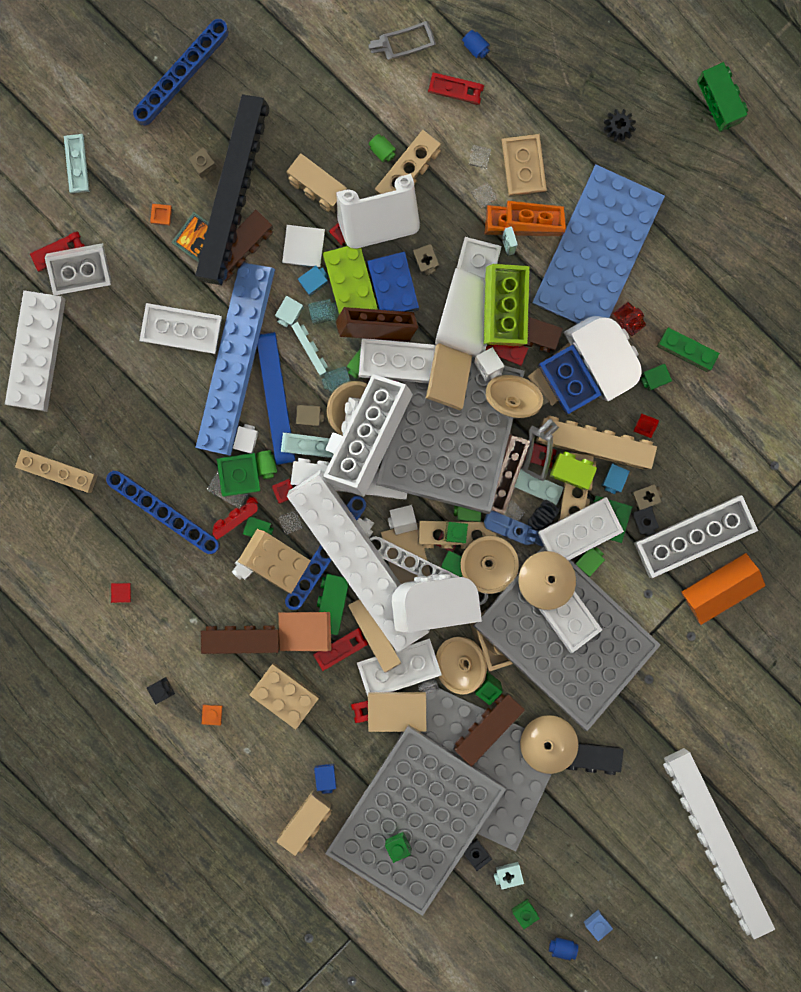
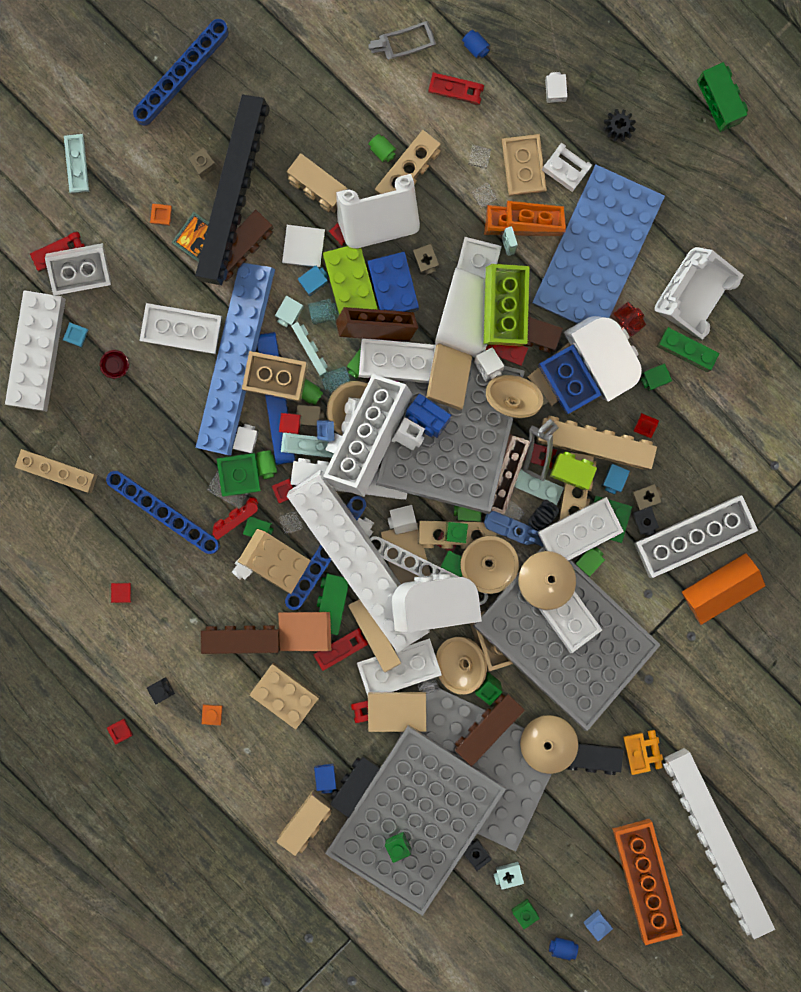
(75, 334): none -> medium azure tile
(114, 364): none -> dark red hair
(119, 731): none -> red tile
(275, 376): none -> tan brick
(290, 423): none -> red tile
(311, 392): none -> bright green brick
(325, 430): none -> medium blue tile
(354, 785): none -> black brick
(409, 434): none -> white brick
(428, 416): none -> blue brick
(556, 87): none -> white brick
(562, 171): none -> white plate
(637, 752): none -> light orange plate
(647, 881): none -> orange brick
(697, 290): none -> white windscreen

